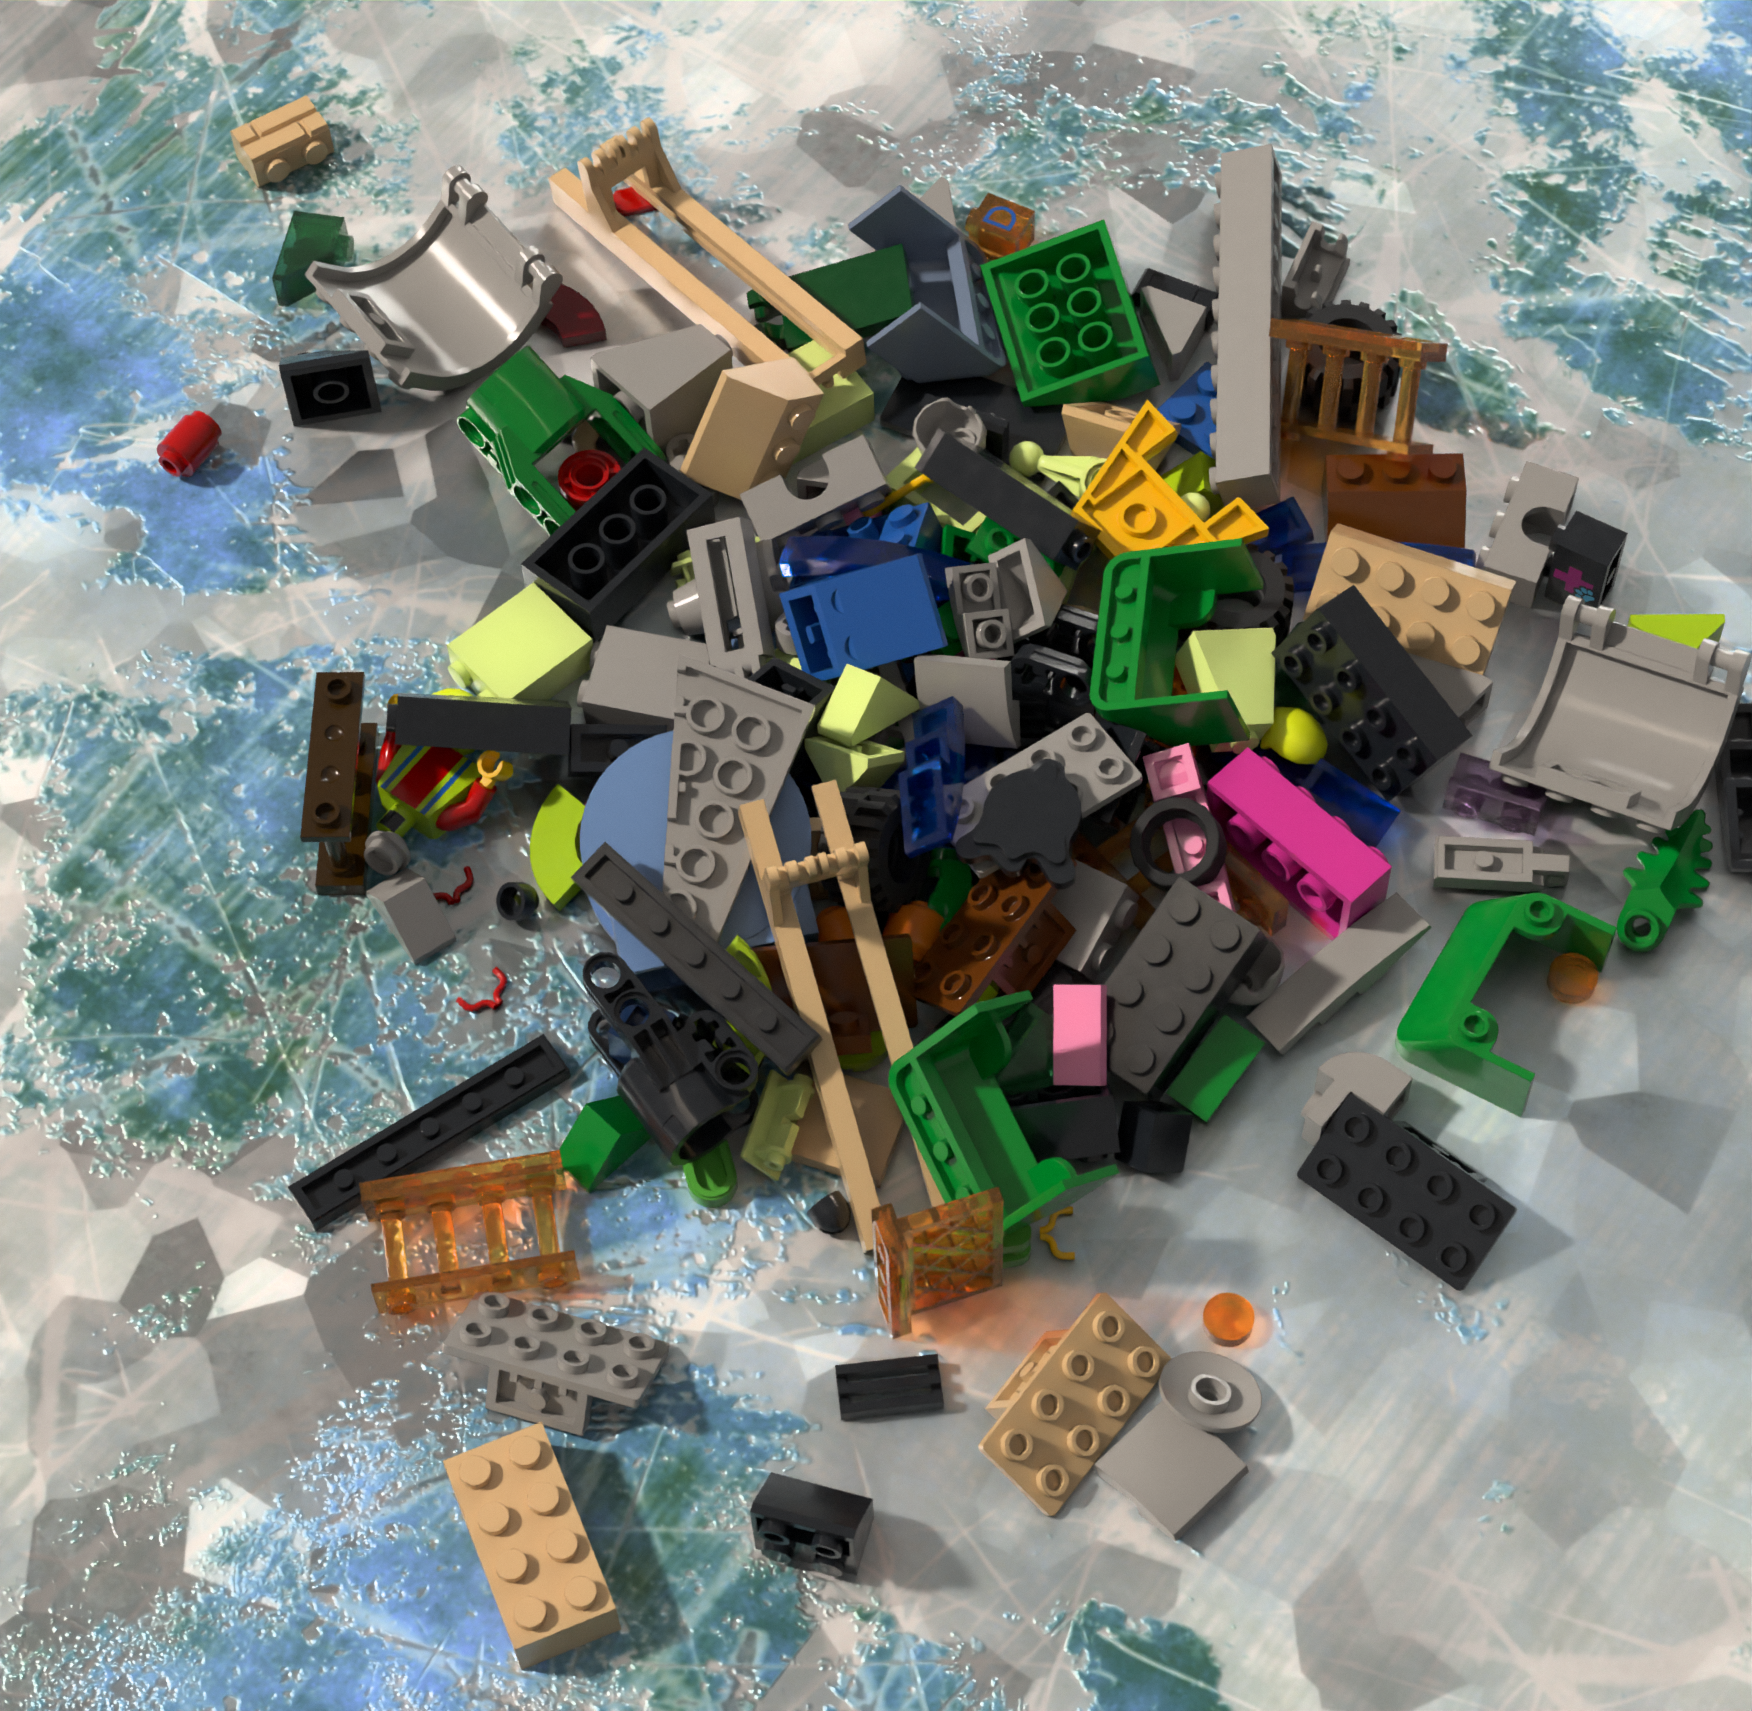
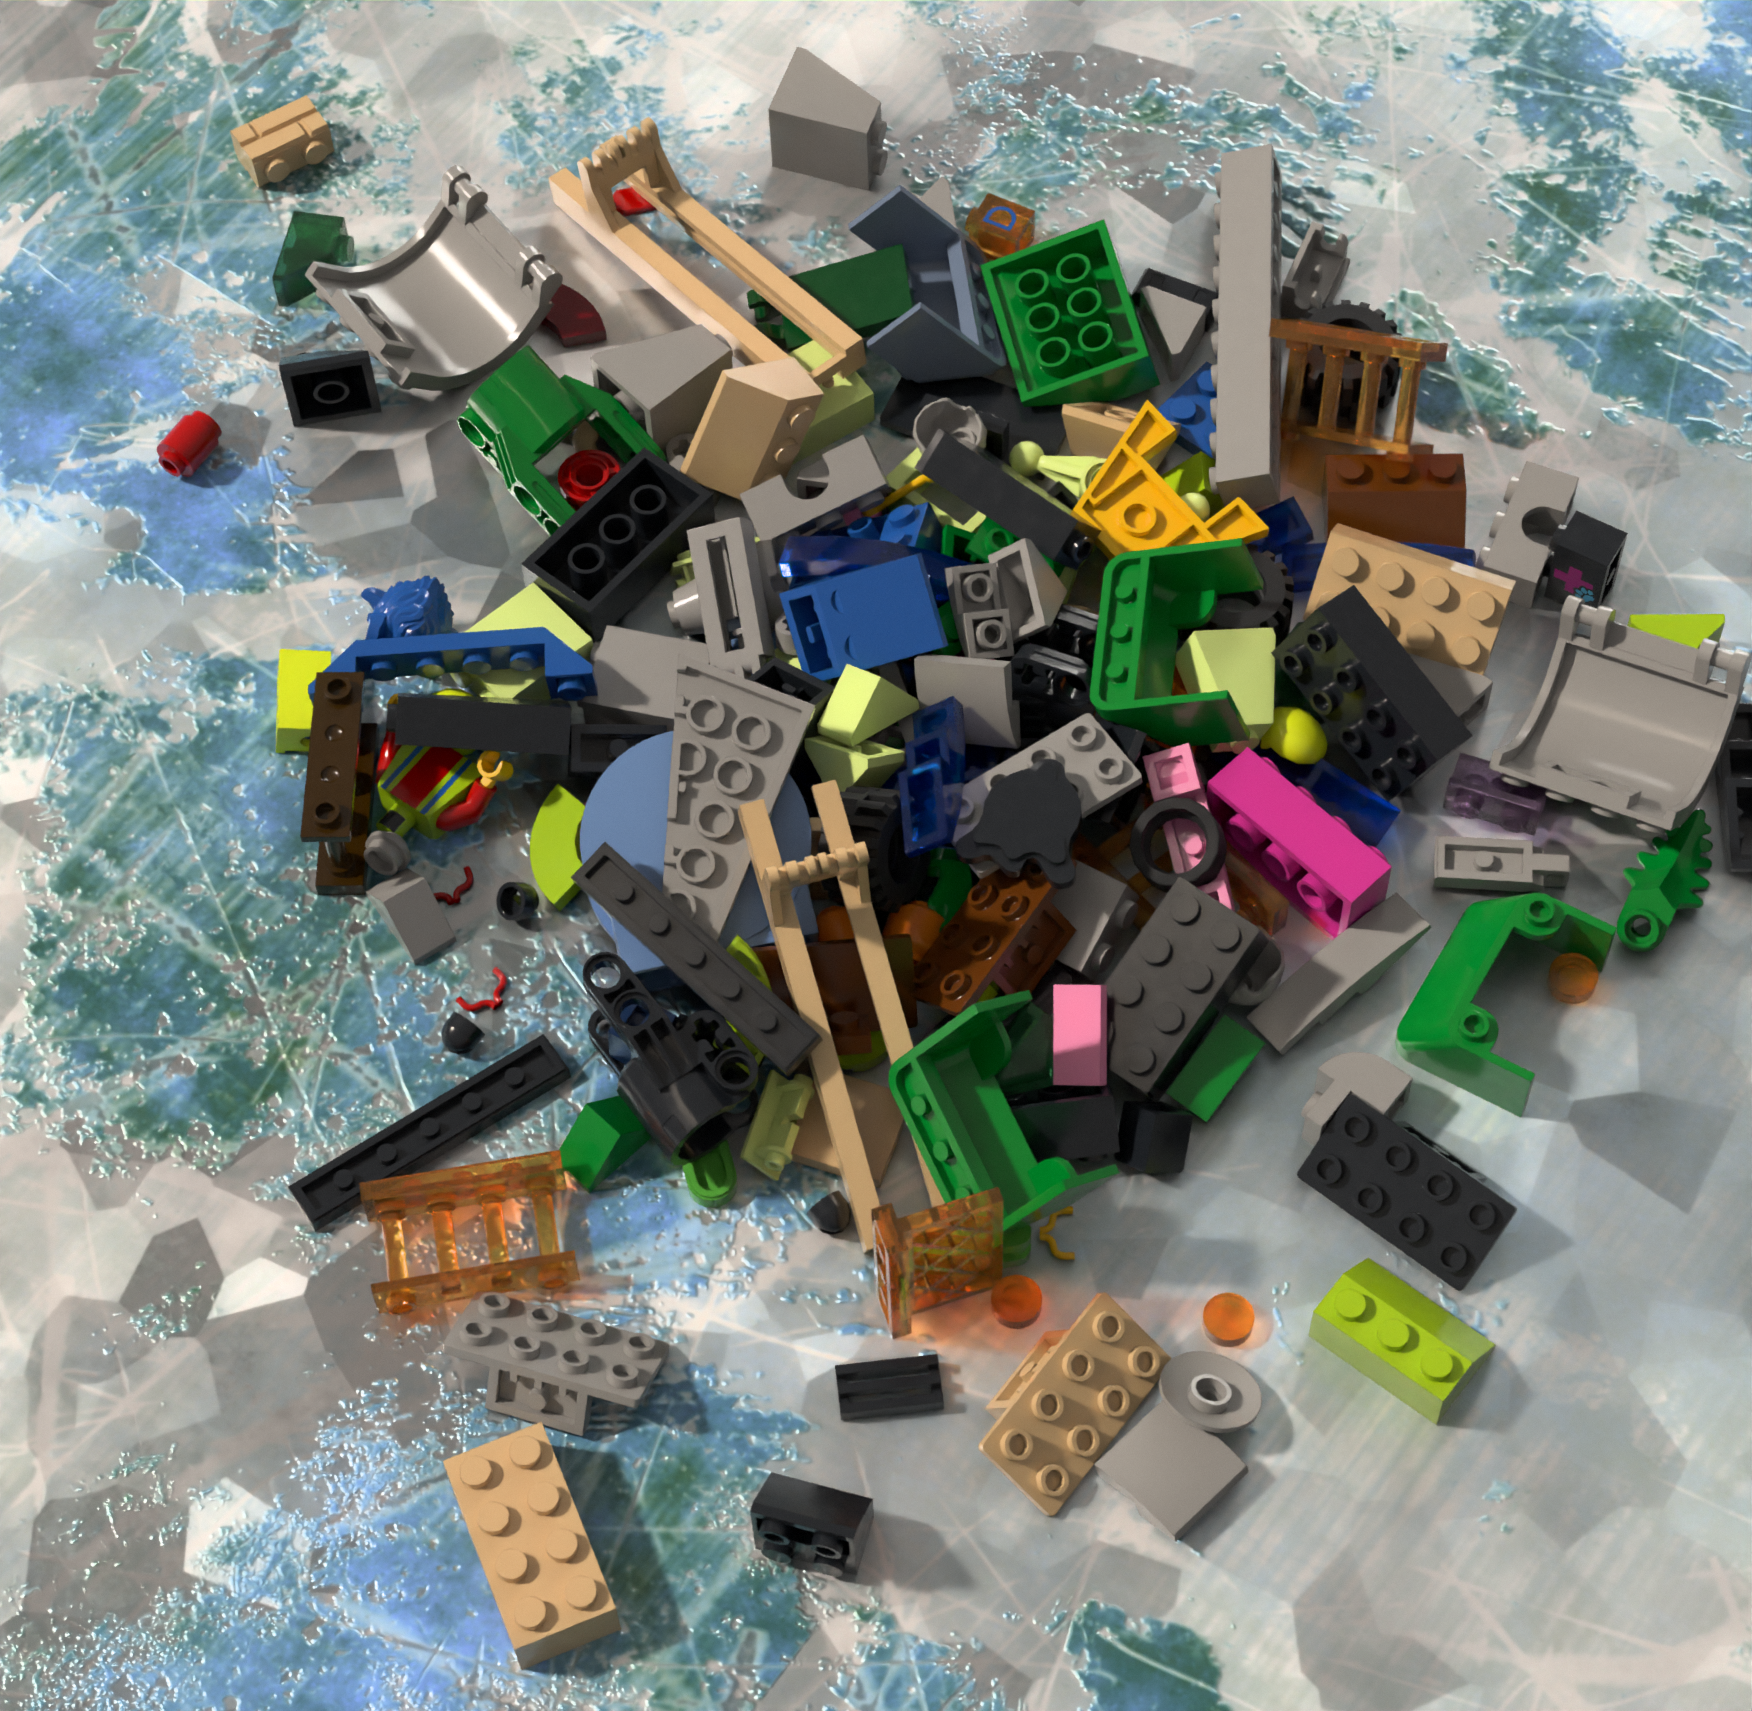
(294, 705): none -> neon yellow hinge
(409, 609): none -> blue hair
(460, 1034): none -> black hinge
(475, 653): none -> blue slope
(826, 125): none -> light grey slope
(1016, 1301): none -> clear orange tile
(1399, 1338): none -> lime slope

